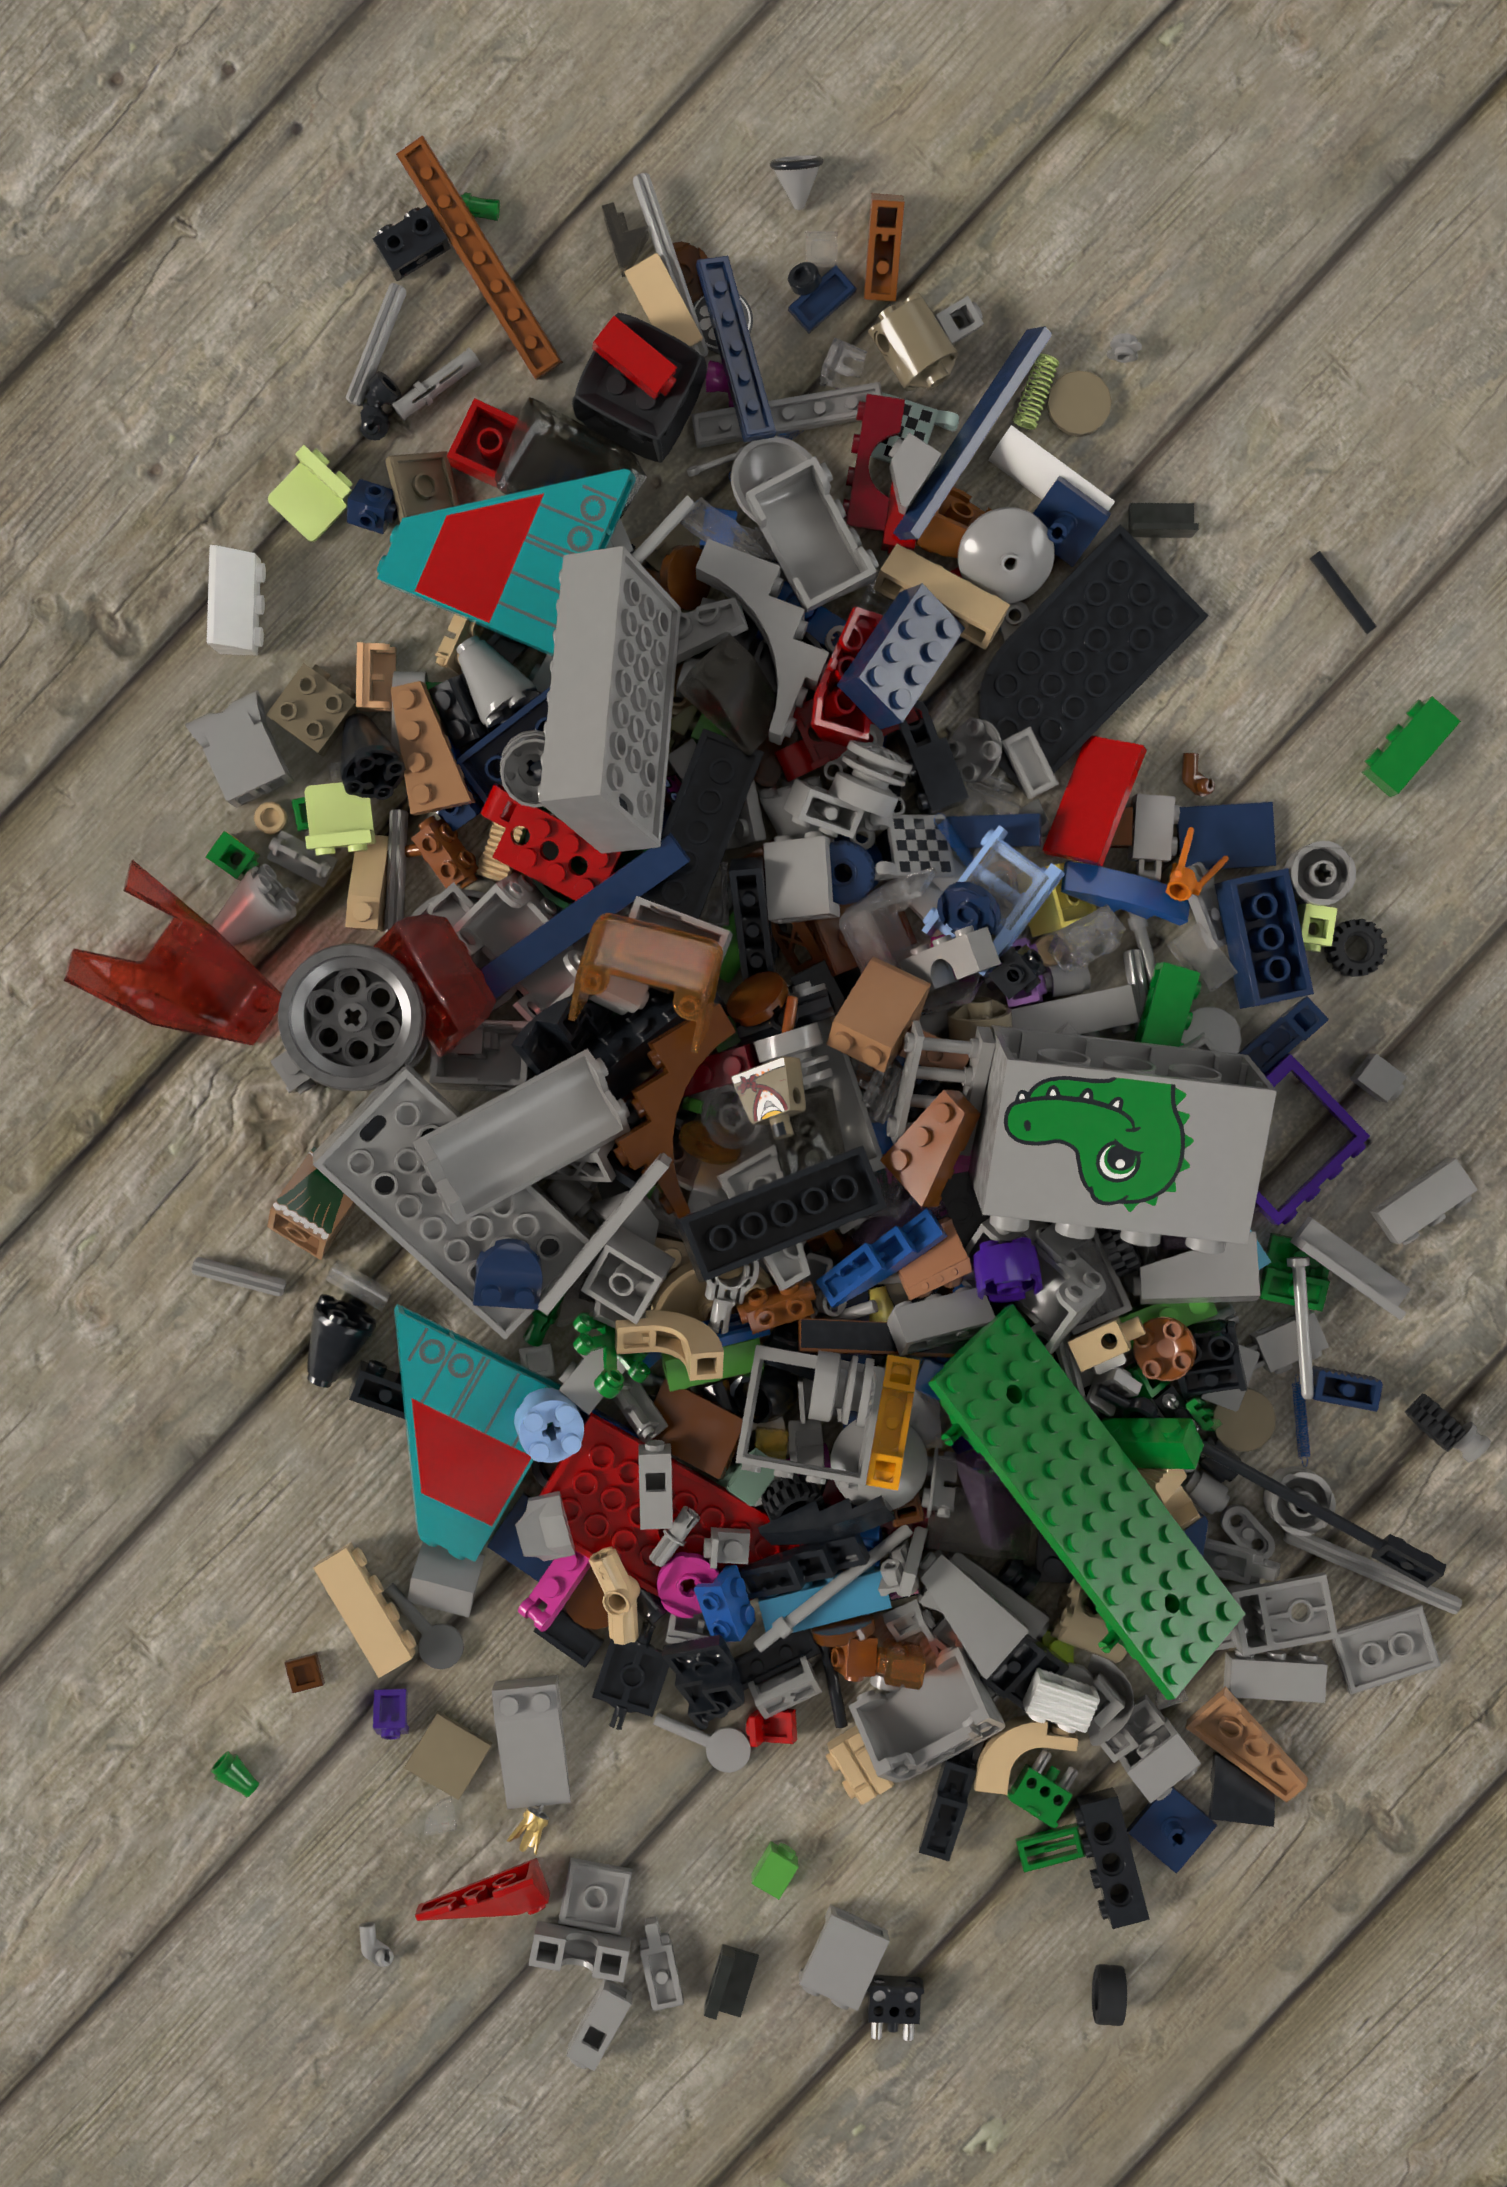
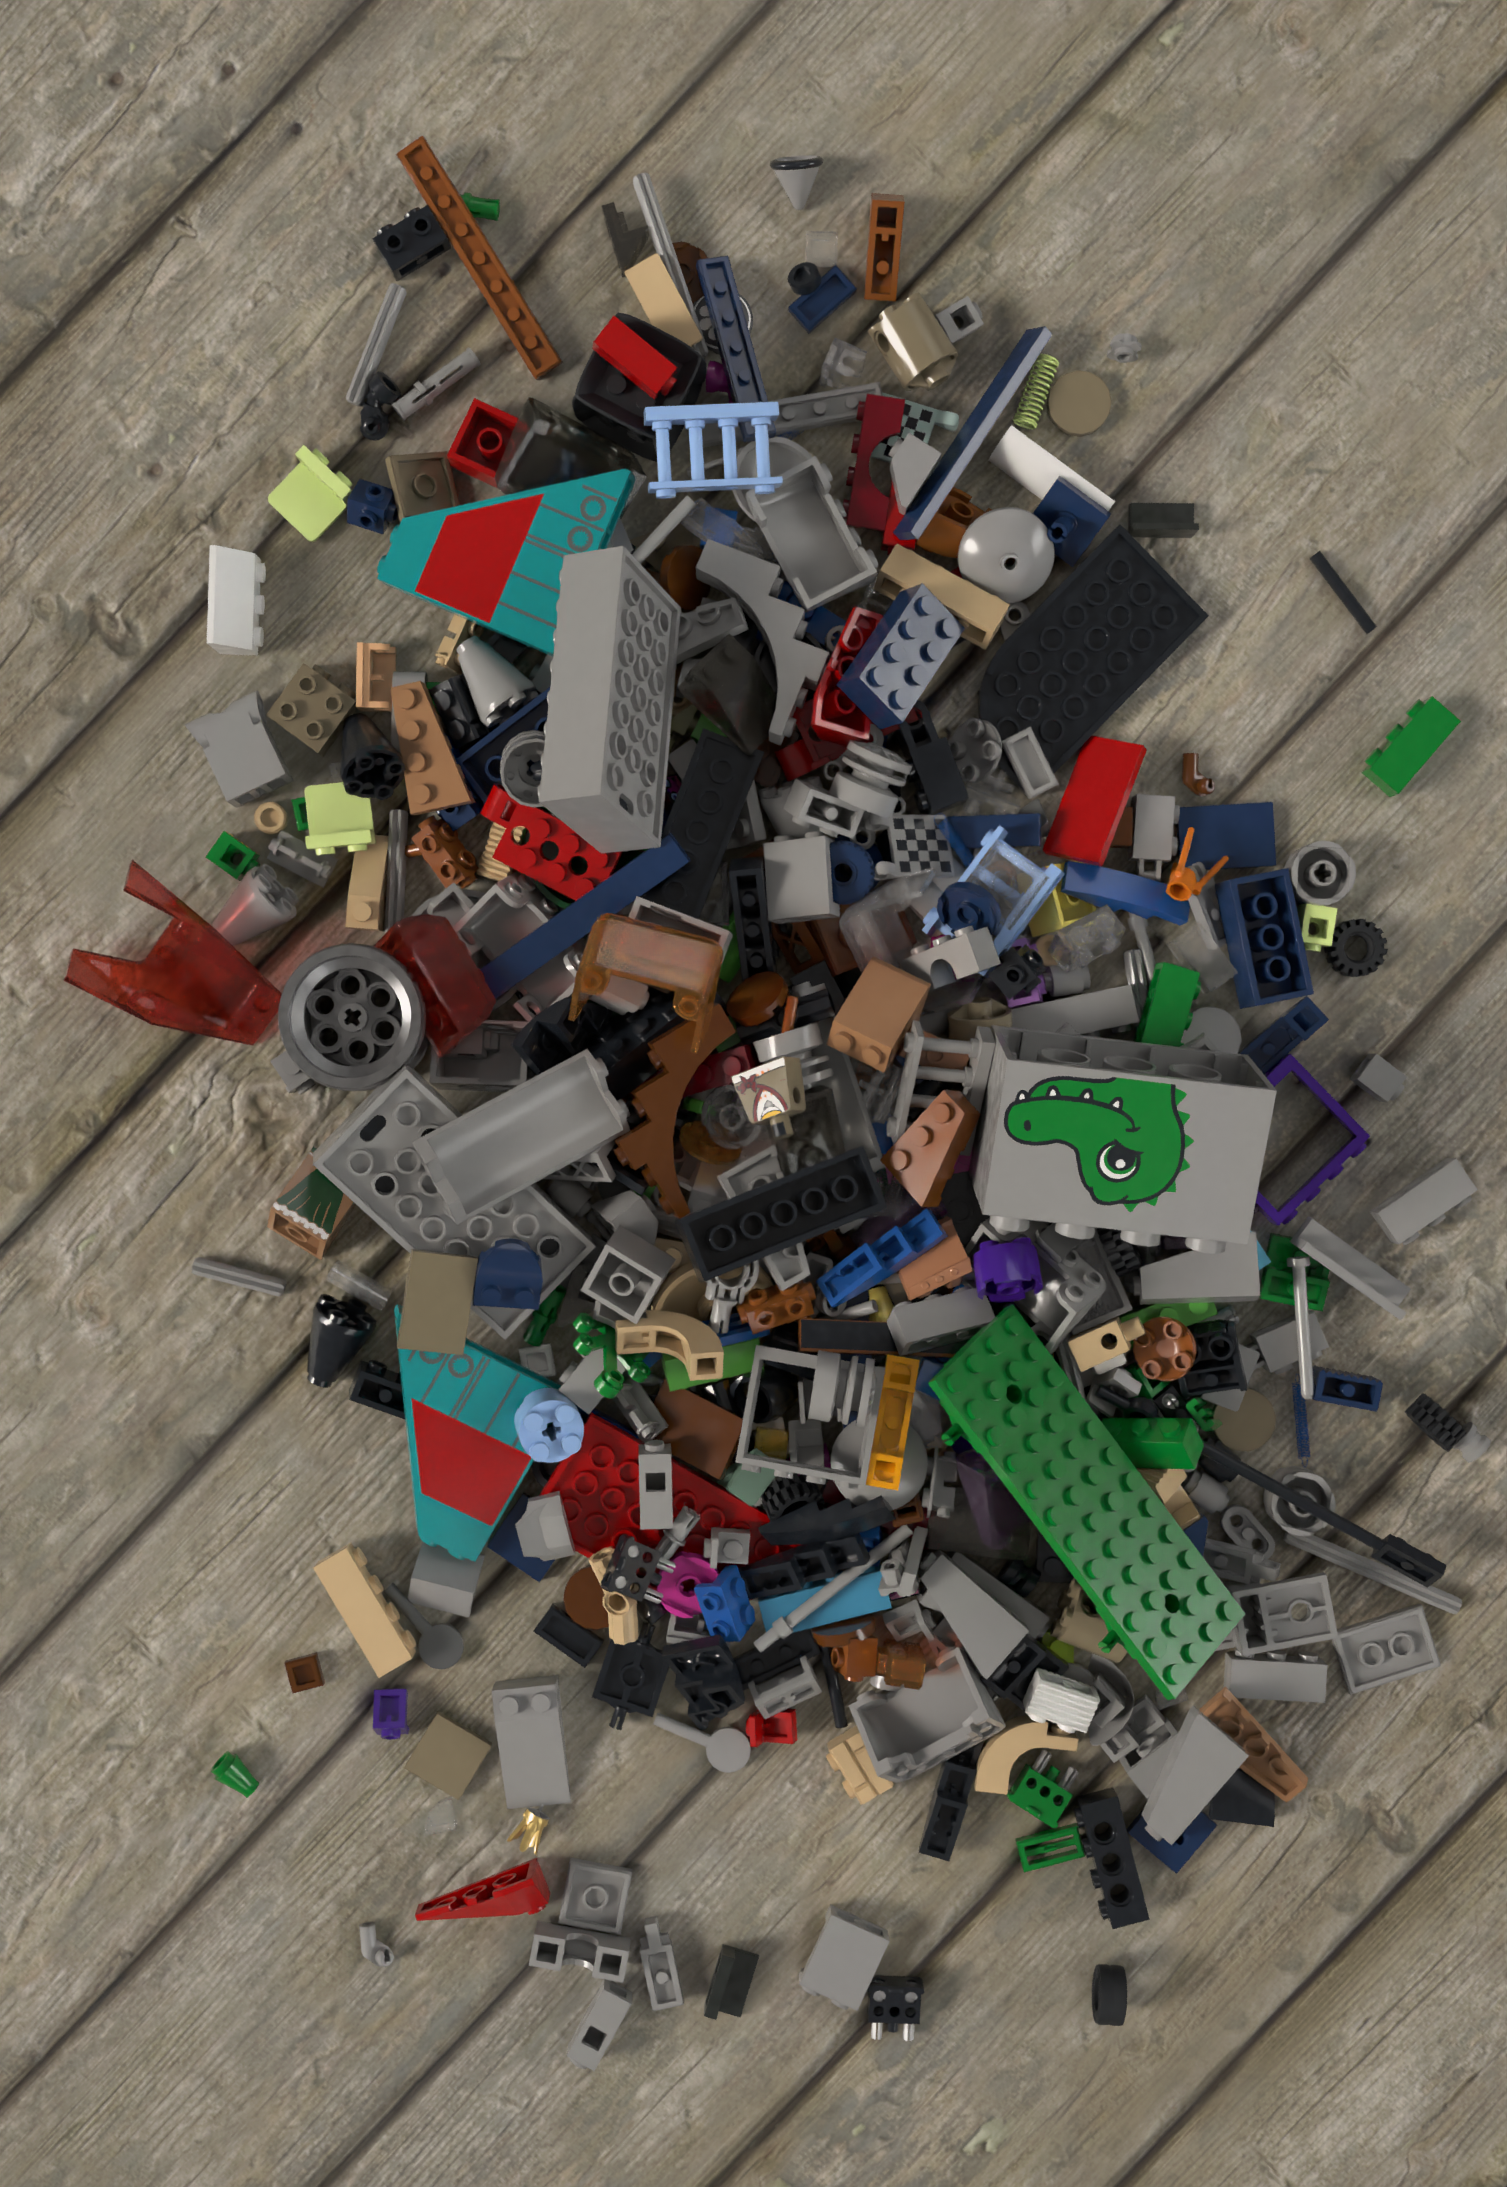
(437, 1302): none -> dark tan tile
(554, 1589): dark pink plate -> none
(604, 1233): light grey tile -> none
(623, 1568): none -> black piece
(727, 417): none -> light blue fence
(775, 1869): bright green brick -> none
(1191, 1776): none -> light grey slope

